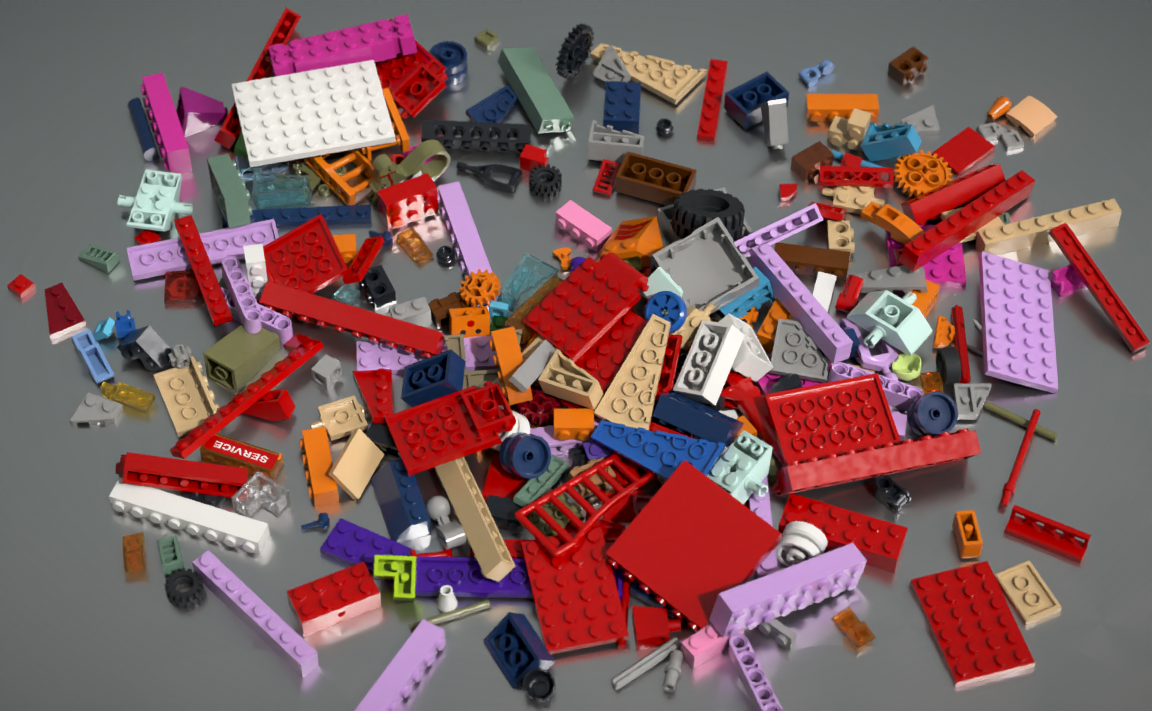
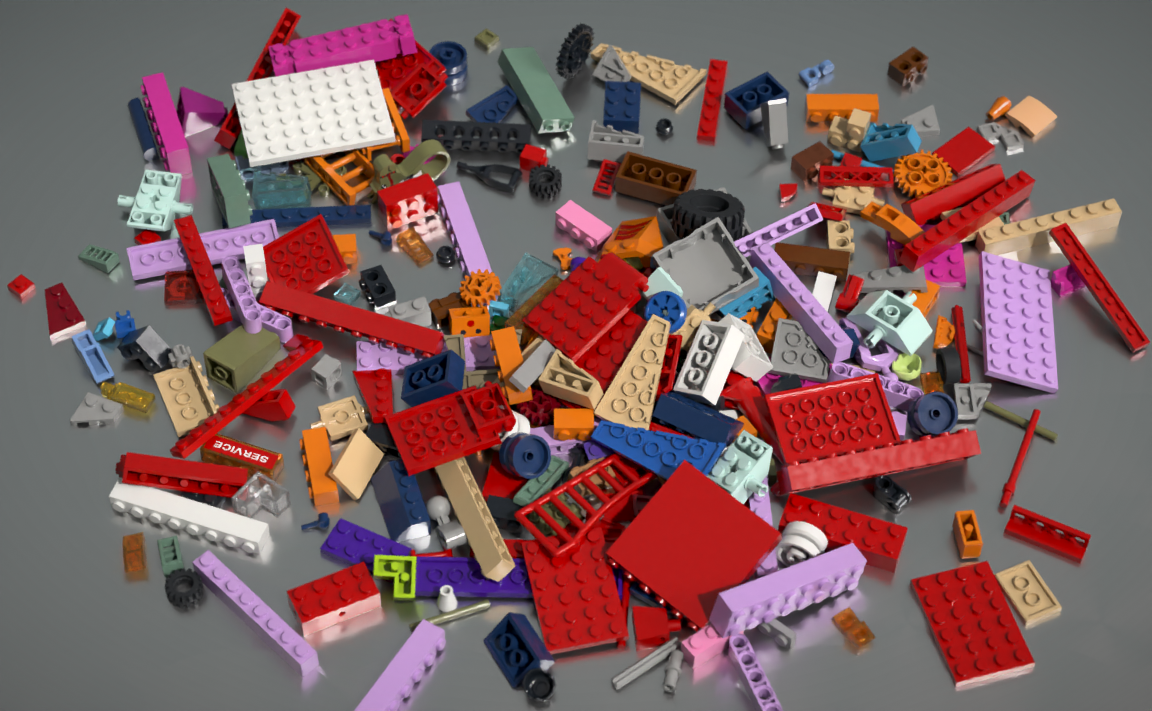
(363, 260): red tile -> none

